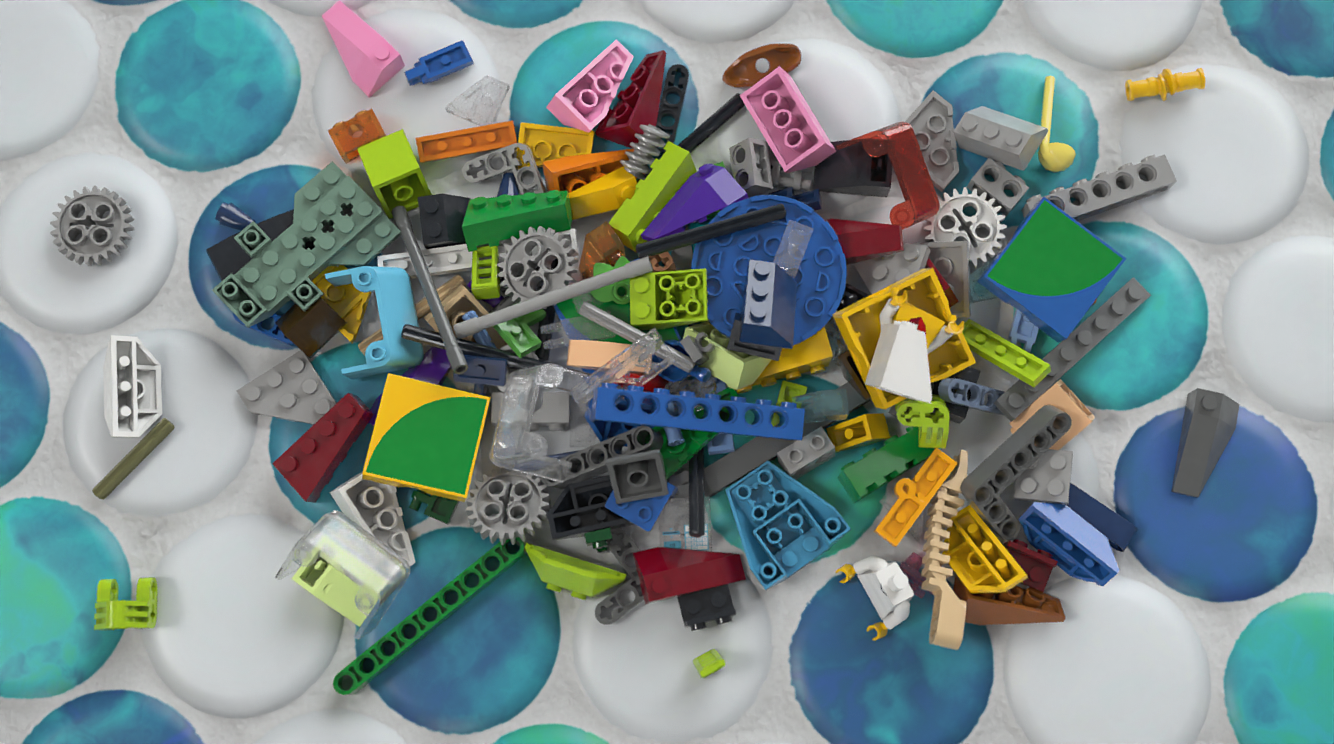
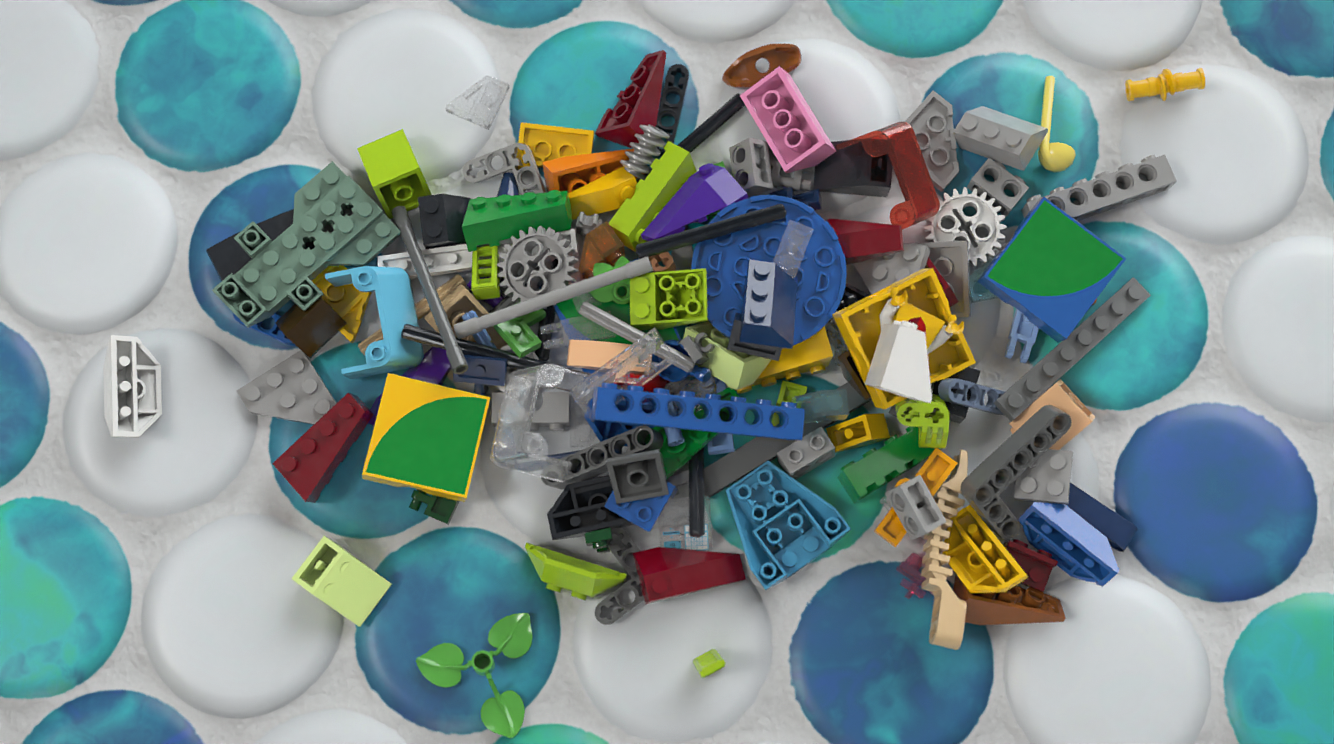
(89, 246): light grey gear -> none
(126, 614): lime piece -> none
(133, 459): olive axle -> none
(233, 217): dark blue cone -> none
(343, 131): clear orange brick -> none
(359, 557): clear windscreen -> none
(364, 51): bright pink wedge -> none
(376, 511): white wedge -> none
(418, 619): green beam -> none
(440, 64): blue hinge -> none
(444, 663): none -> bright green plant
(466, 141): orange plate -> none
(484, 503): light grey gear -> none
(587, 223): none -> light grey plate
(590, 93): bright pink wedge -> none
(706, 606): black bracket -> none
(886, 589): white torso -> none
(915, 507): none -> light grey brick
(1005, 354): lime plate -> none
(1205, 432): dark grey wedge -> none

